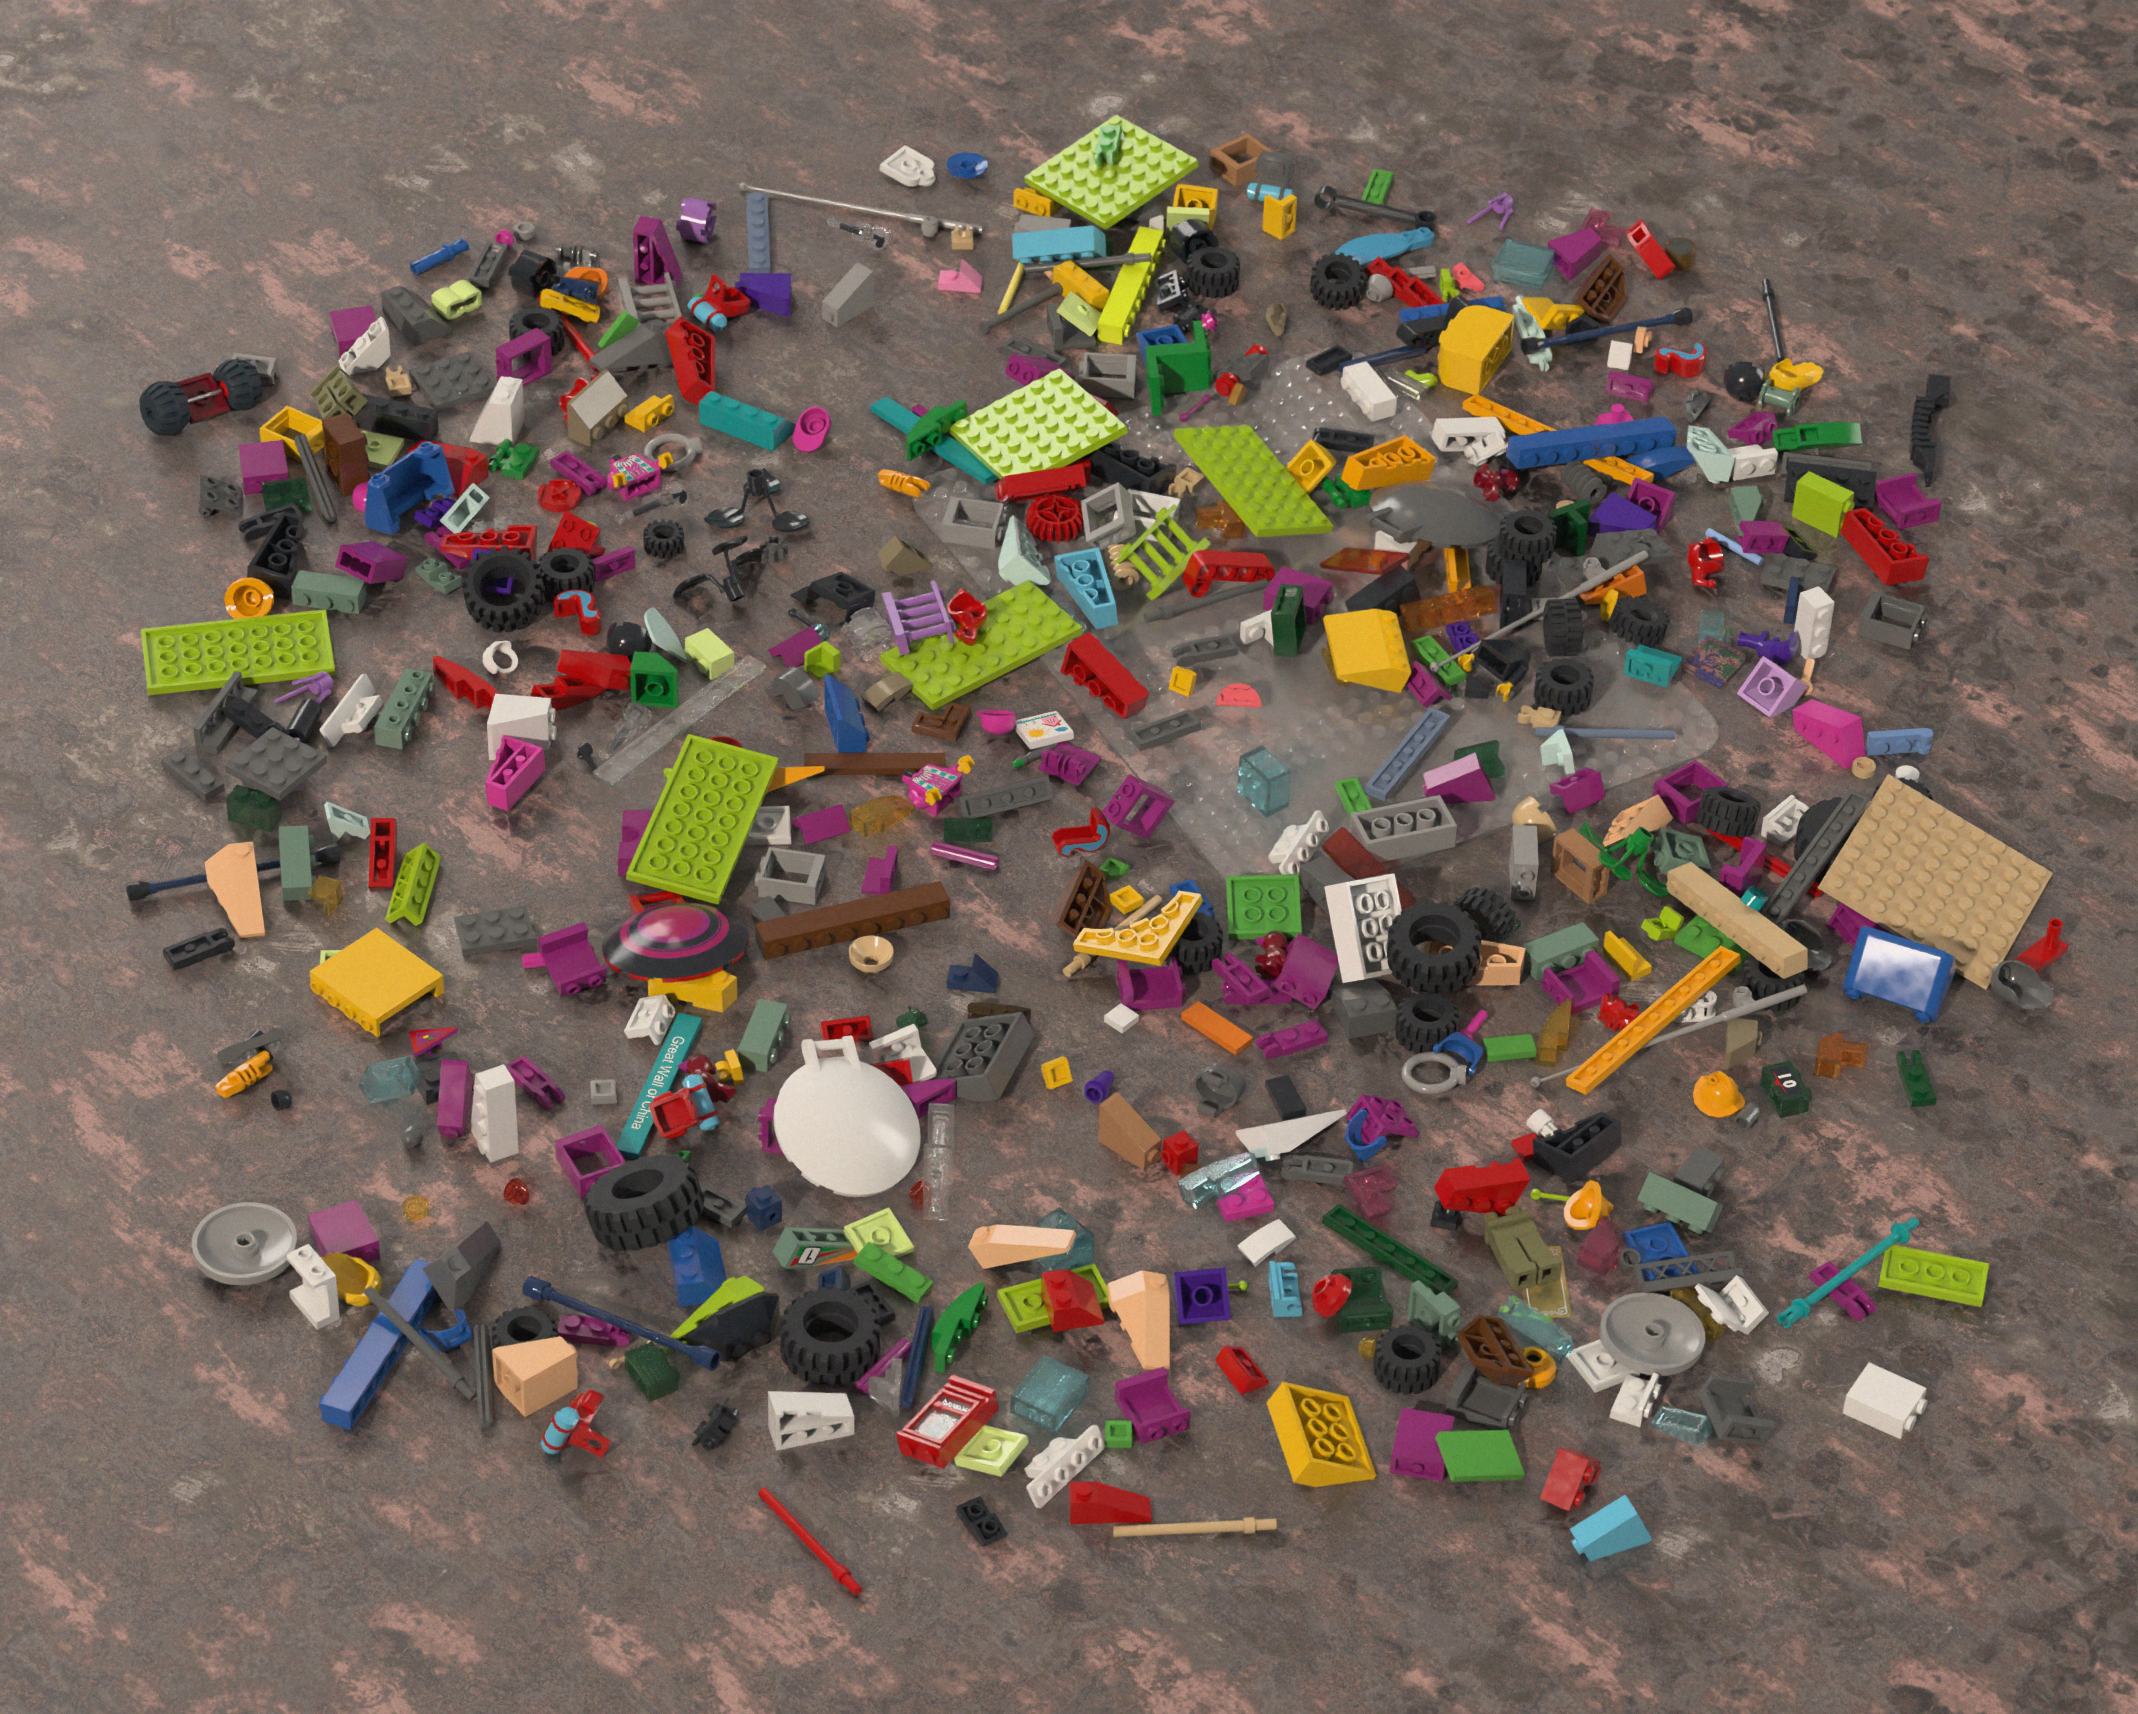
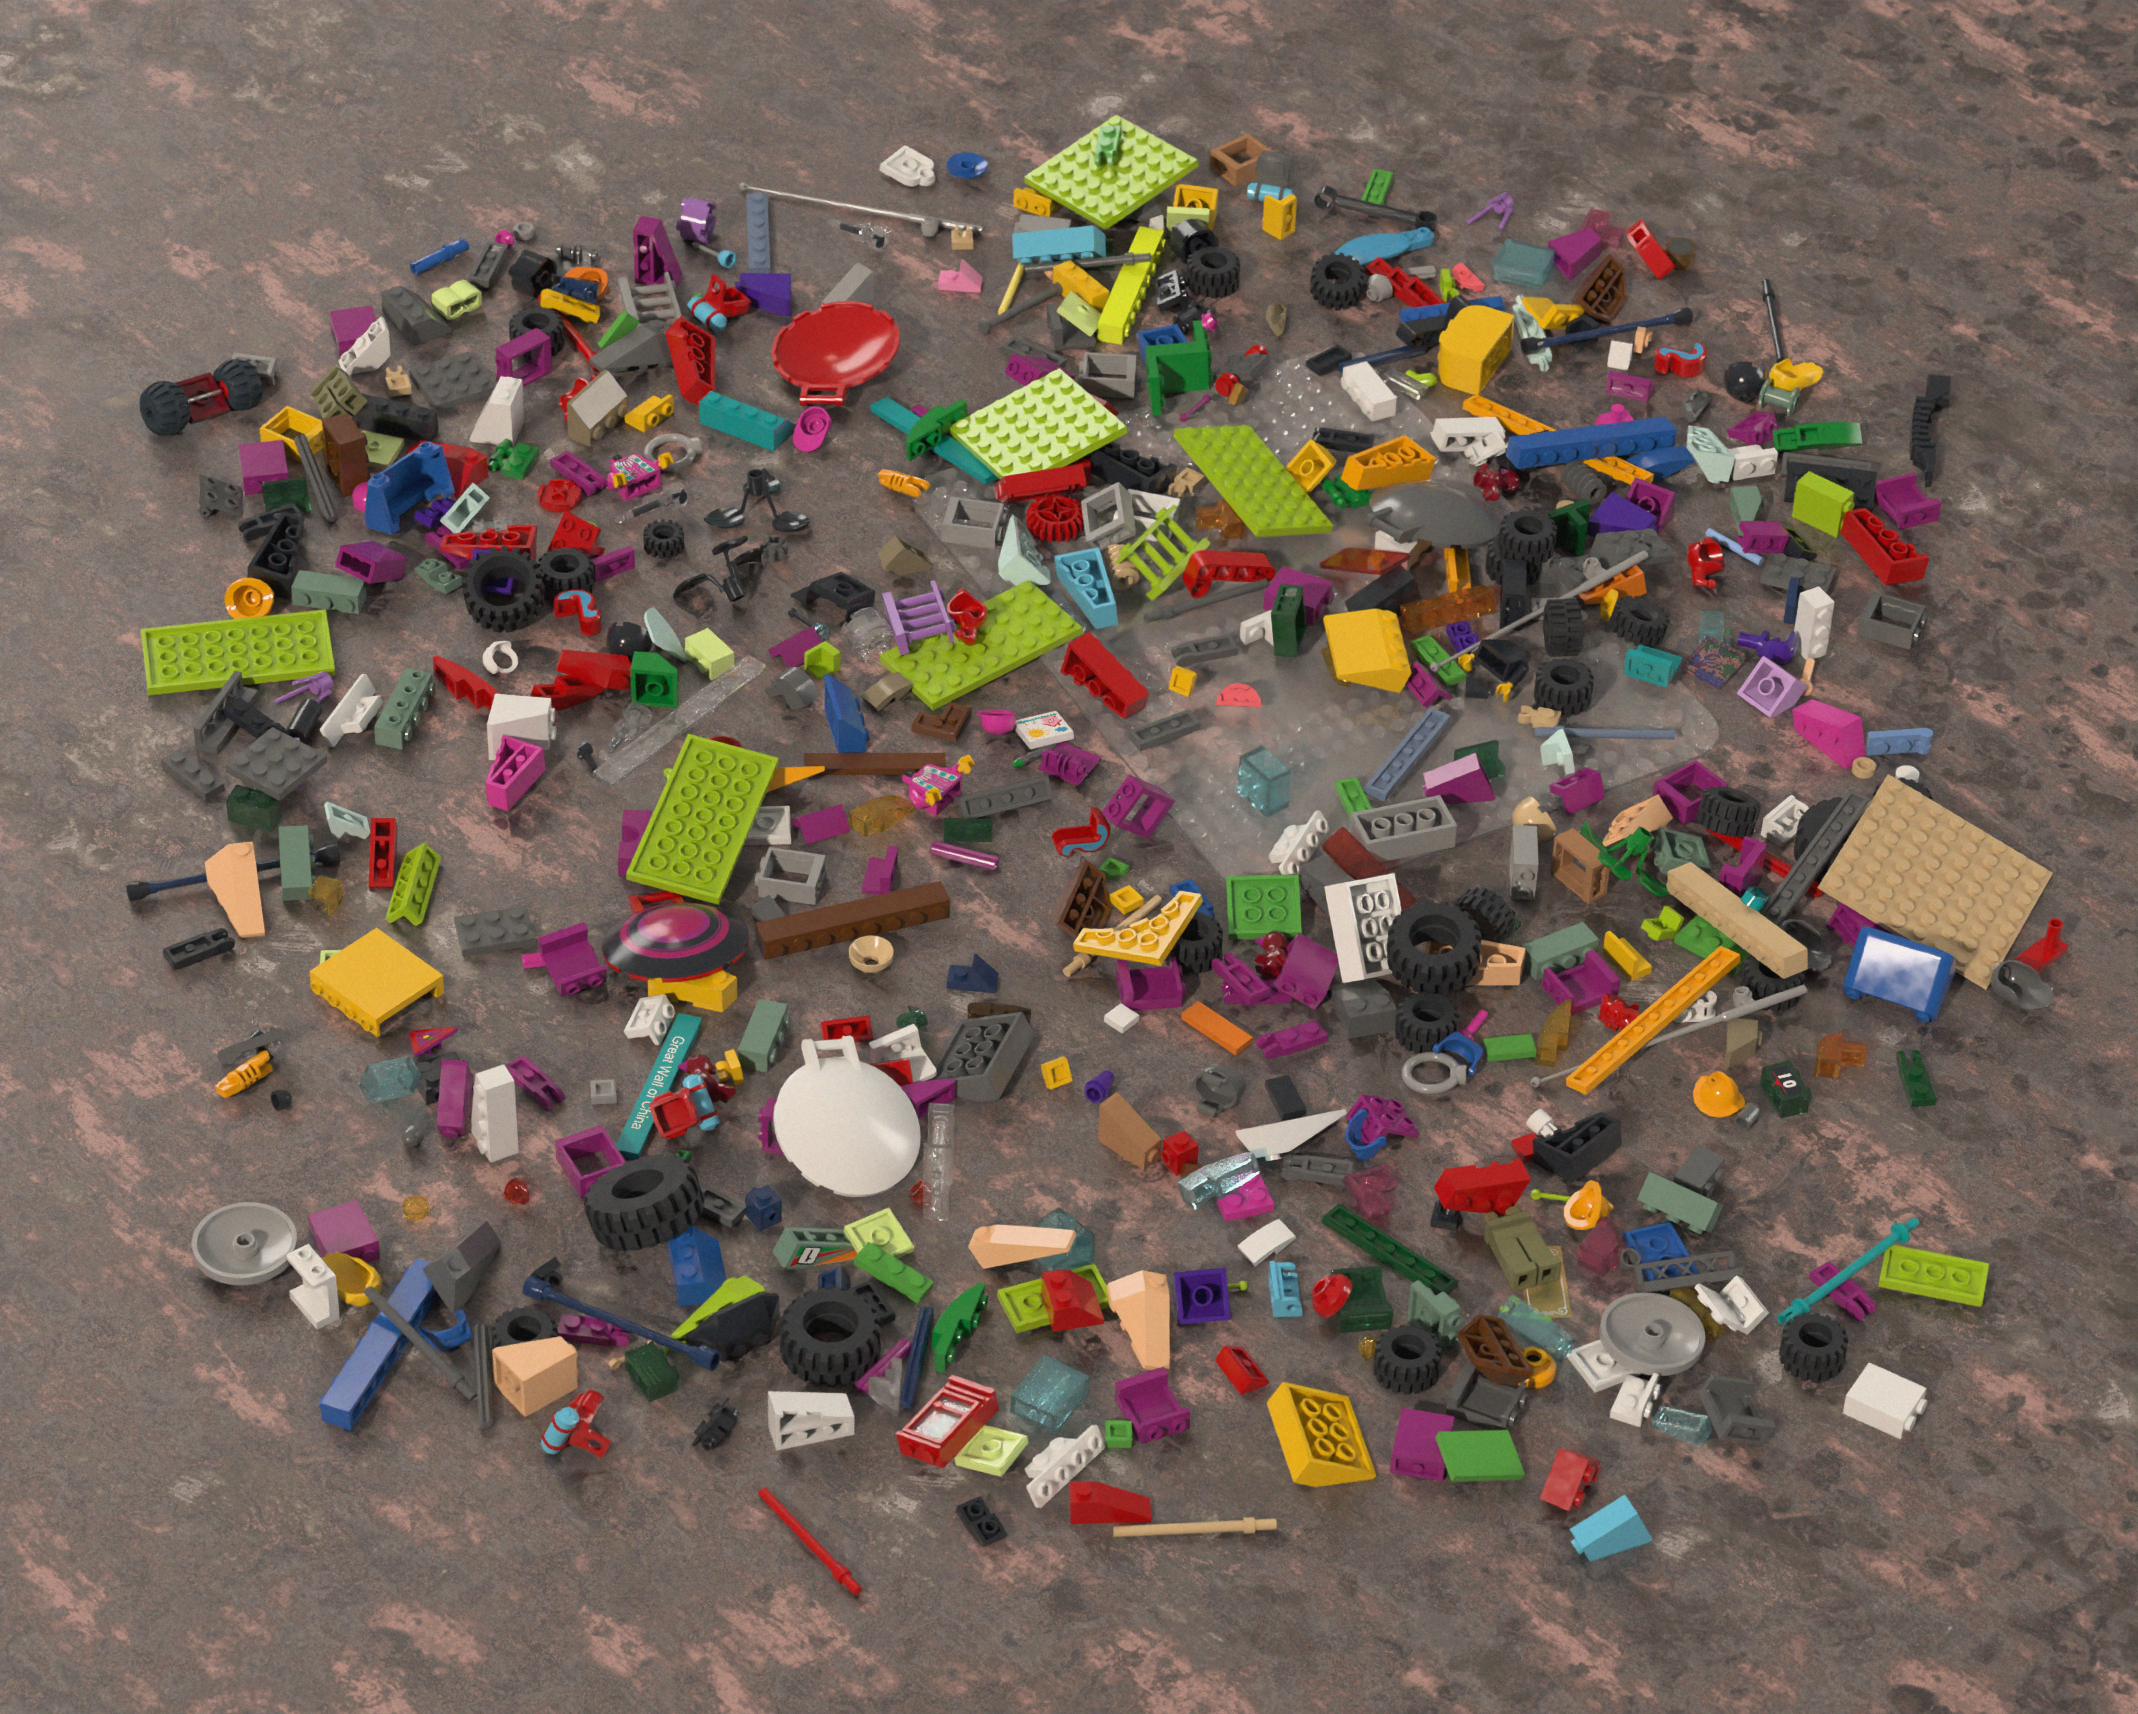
(548, 1271): none -> black tile
(725, 257): none -> medium azure hinge
(835, 349): none -> red dish
(1813, 1347): none -> black tyre

